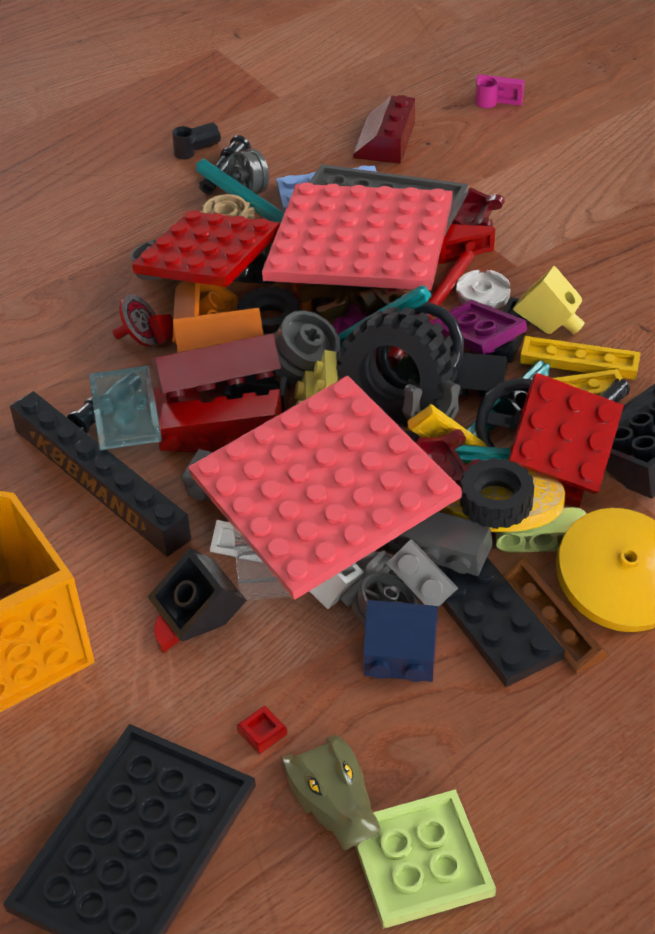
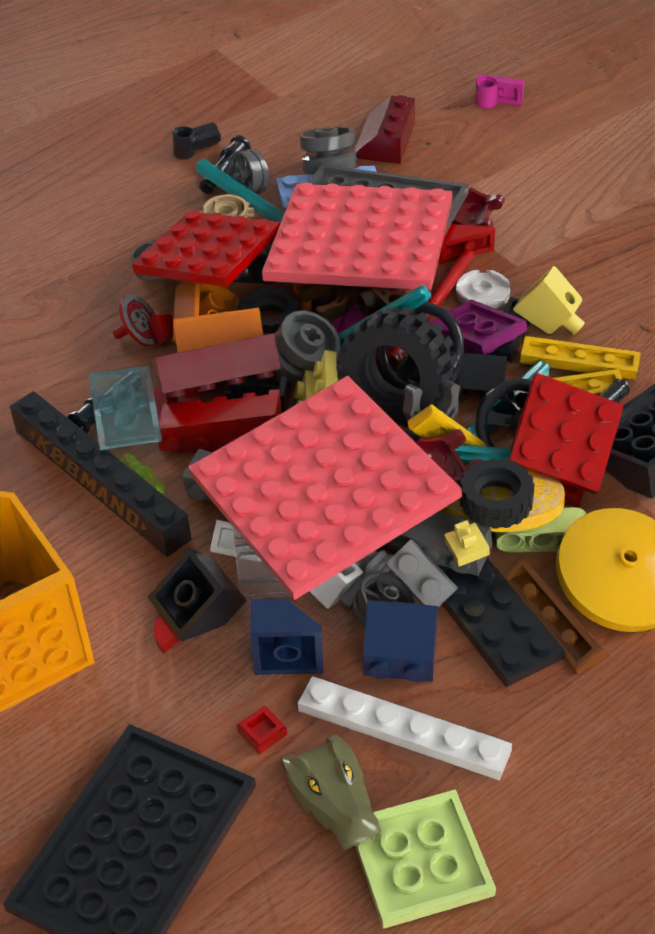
(144, 471): none -> clear neon green axle
(284, 639): none -> dark blue slope
(328, 147): none -> dark grey wheel
(406, 728): none -> white plate
(466, 543): none -> light yellow tile

